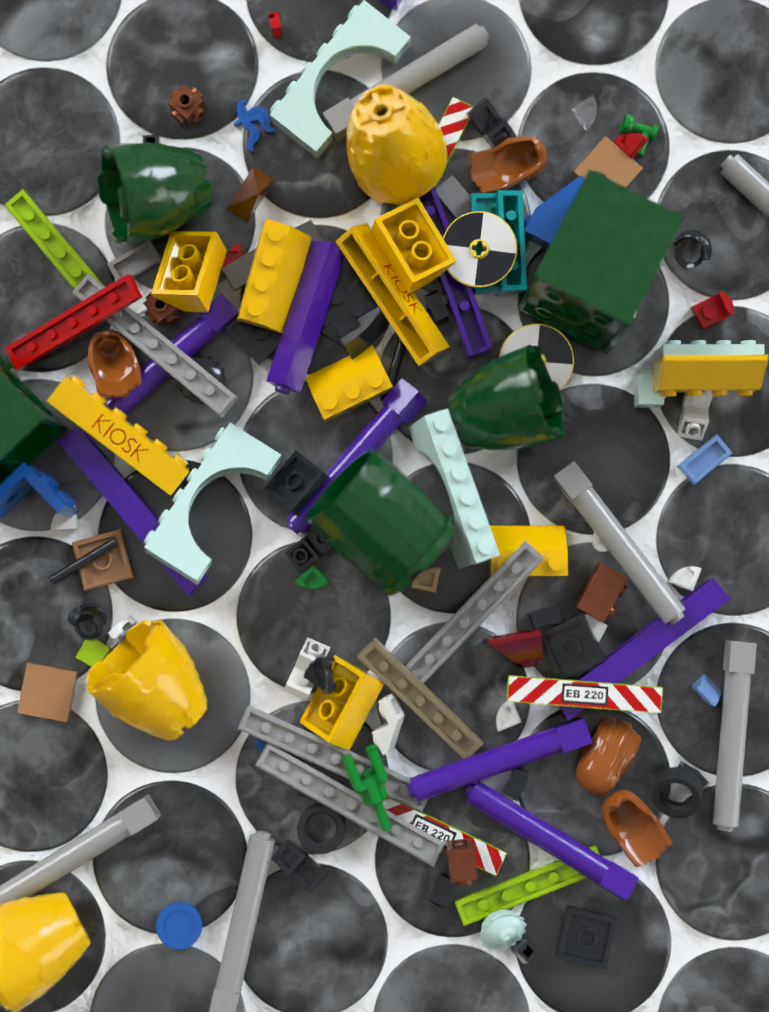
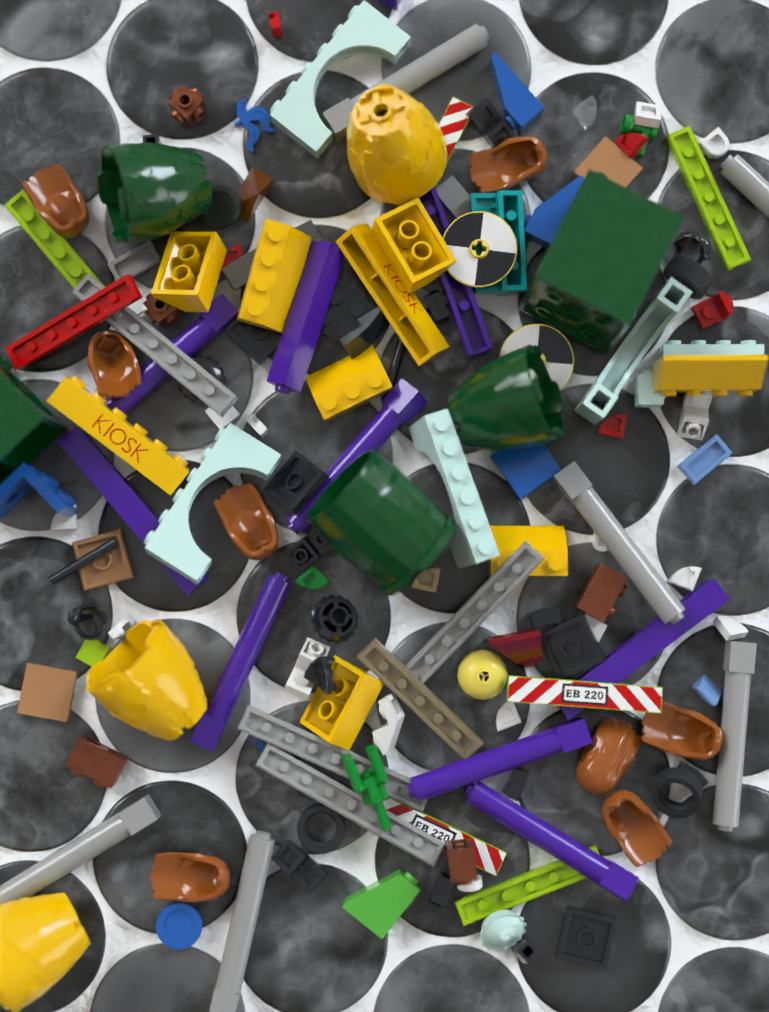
(58, 201): none -> dark orange hair
(96, 762): none -> copper brick
(188, 877): none -> dark orange hair
(224, 207): none -> pearl dark grey piece
(228, 418): none -> white tile
(239, 666): none -> dark purple brick
(248, 521): none -> dark orange hair
(258, 426): none -> white tile
(334, 618): none -> black piece
(383, 901): none -> bright green slope
(473, 665): none -> light yellow cylinder
(474, 886): none -> white tile
(516, 101): none -> blue slope
(526, 468): none -> blue slope
(613, 426): none -> red tile
(635, 345): none -> light aqua arch
(647, 114): none -> white tile
(682, 732): none -> dark orange hair
(689, 274): none -> black tyre
(708, 198): none -> lime tile
(715, 144): none -> white tile
(730, 628): none -> white tile

